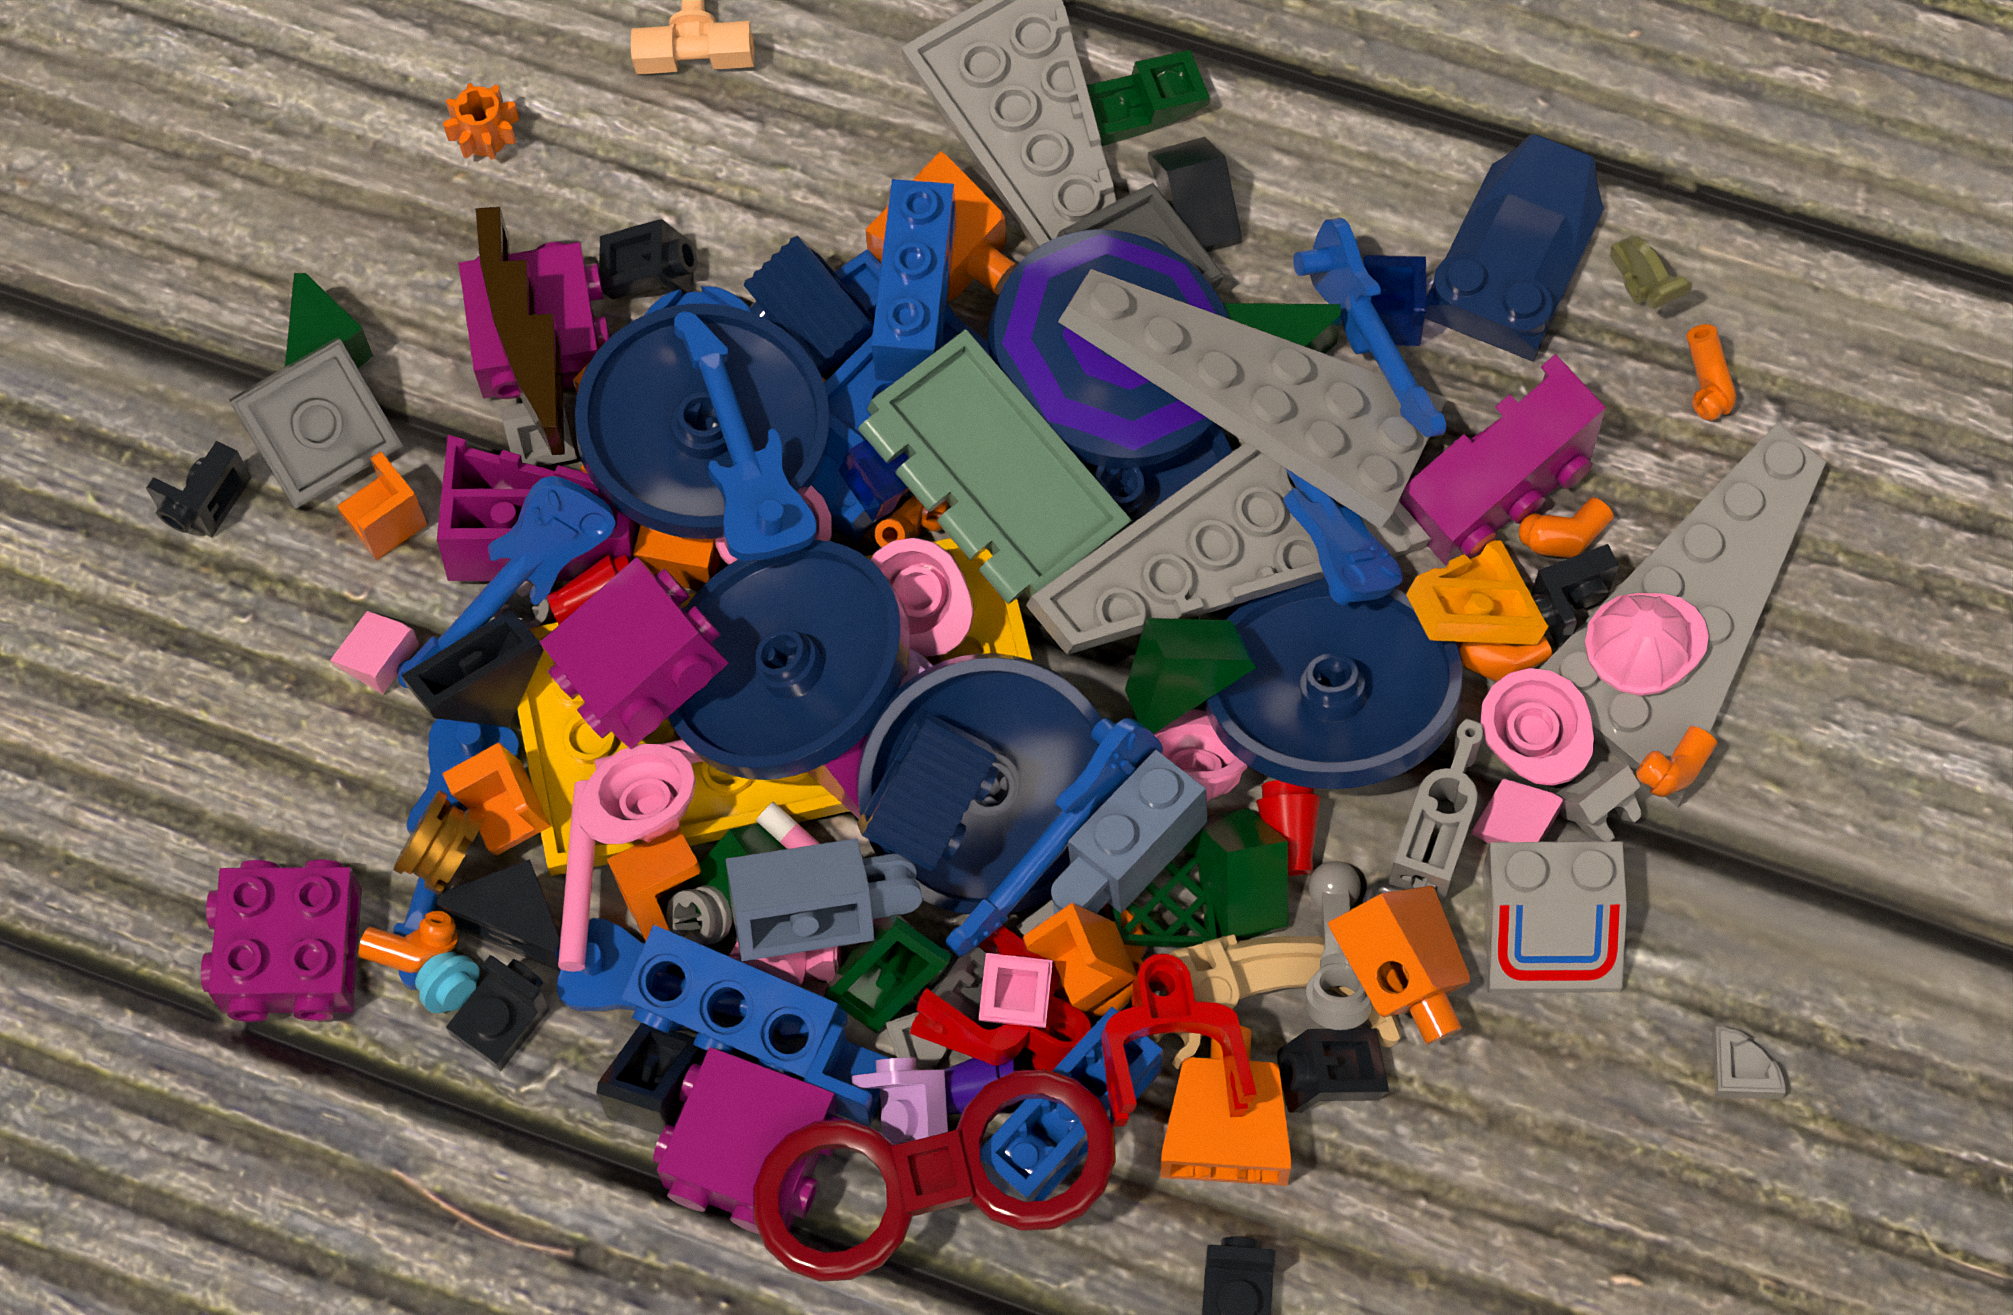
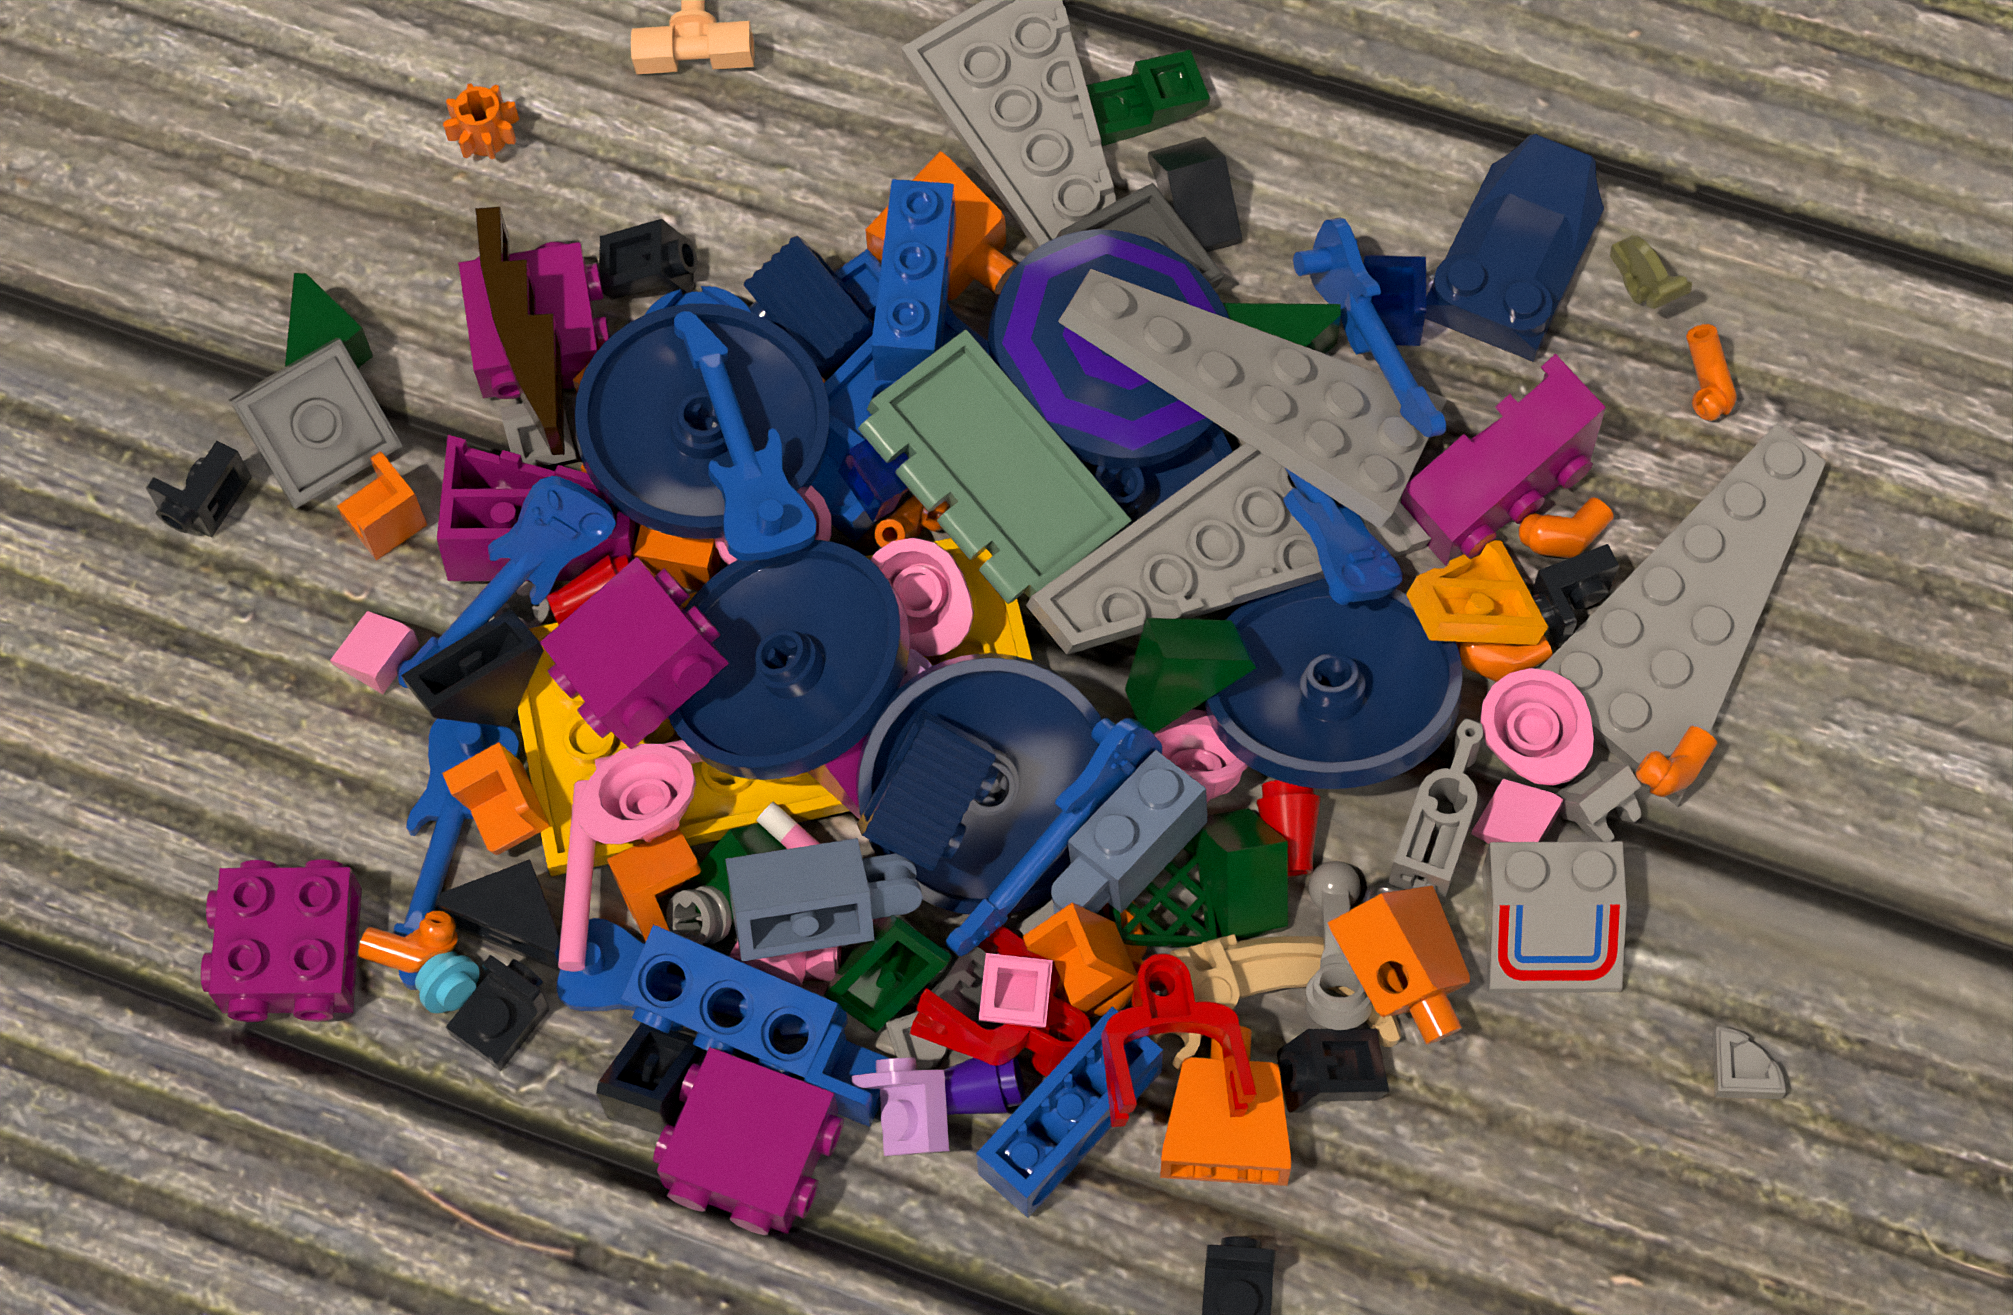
(439, 842): pearl gold wheel -> none
(933, 1175): dark red bar -> none
(1645, 642): bright pink piece -> none

